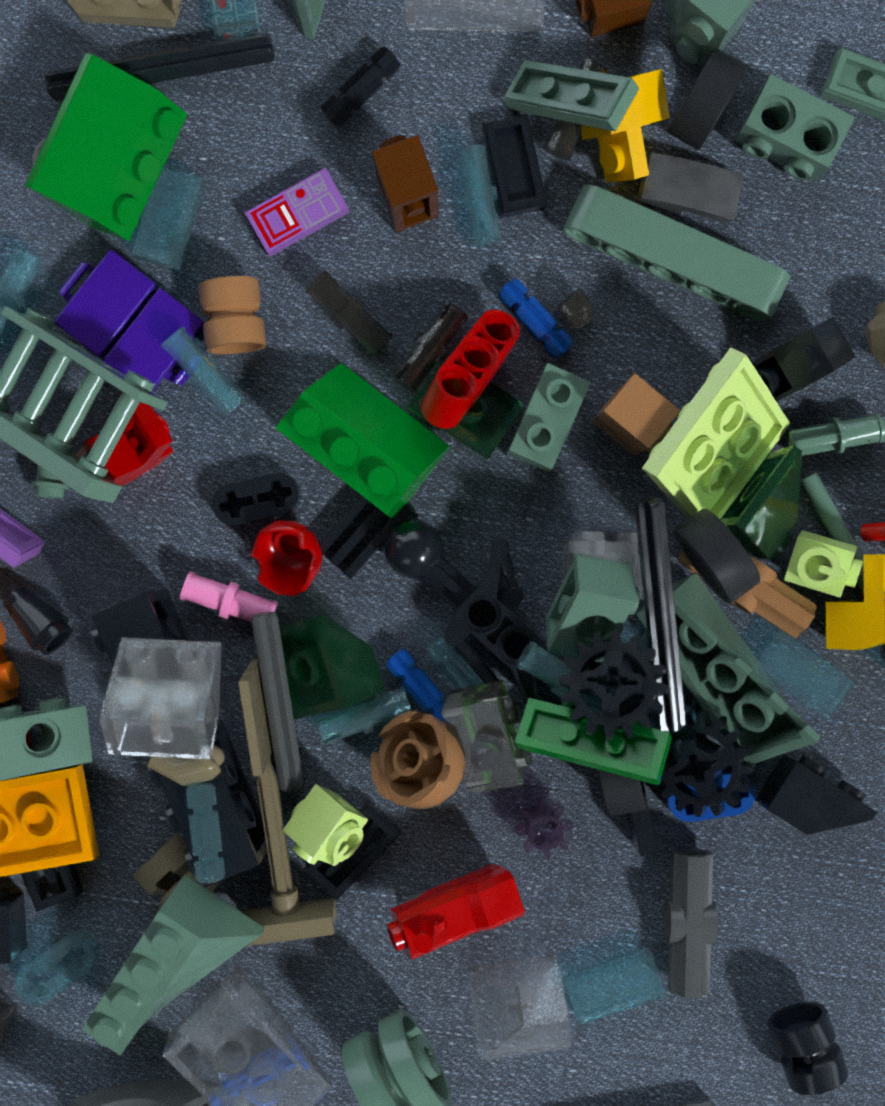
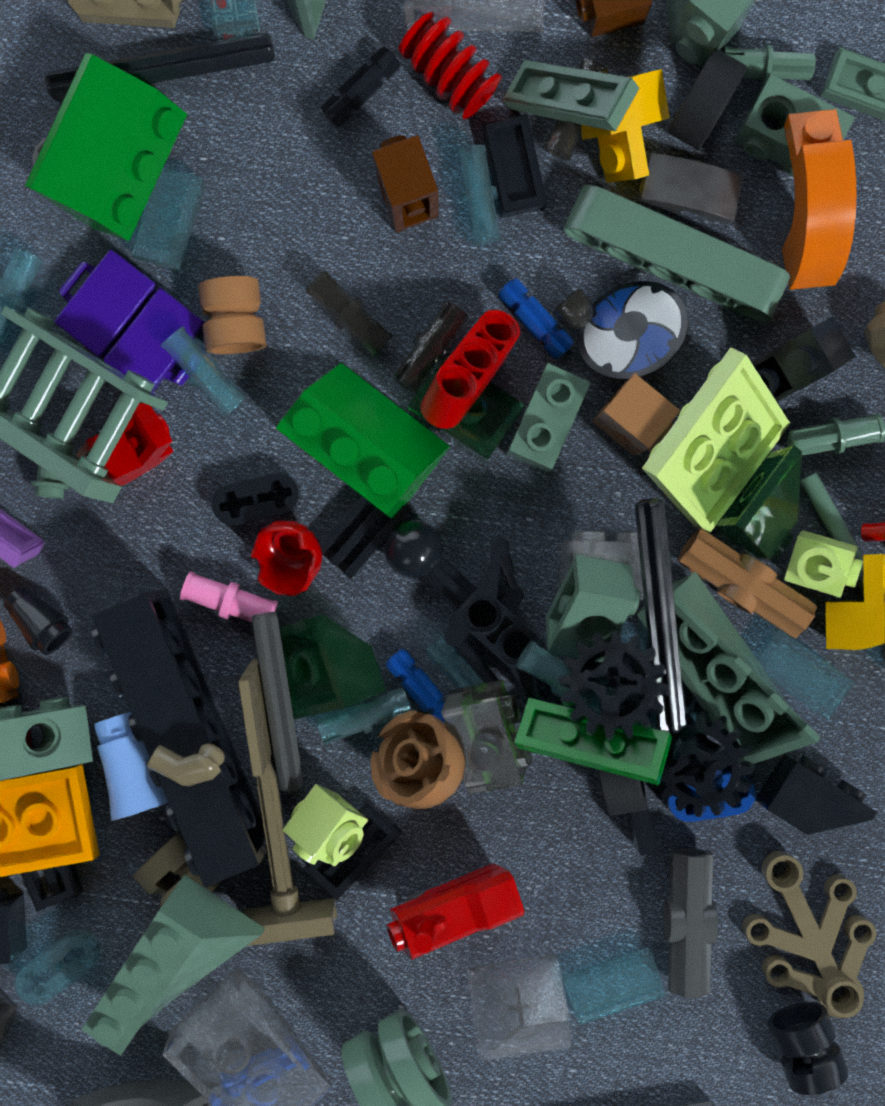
(126, 769): none -> light blue plant
(163, 698): clear slope -> none
(205, 833): clear light blue axle -> none
(297, 212): medium lavender tile -> none
(448, 66): none -> red piece
(544, 840): clear purple gear -> none
(634, 330): none -> shield
(717, 555): black tyre -> none
(765, 61): none -> sand green axle
(815, 941): none -> dark tan plant
(823, 199): none -> orange arch

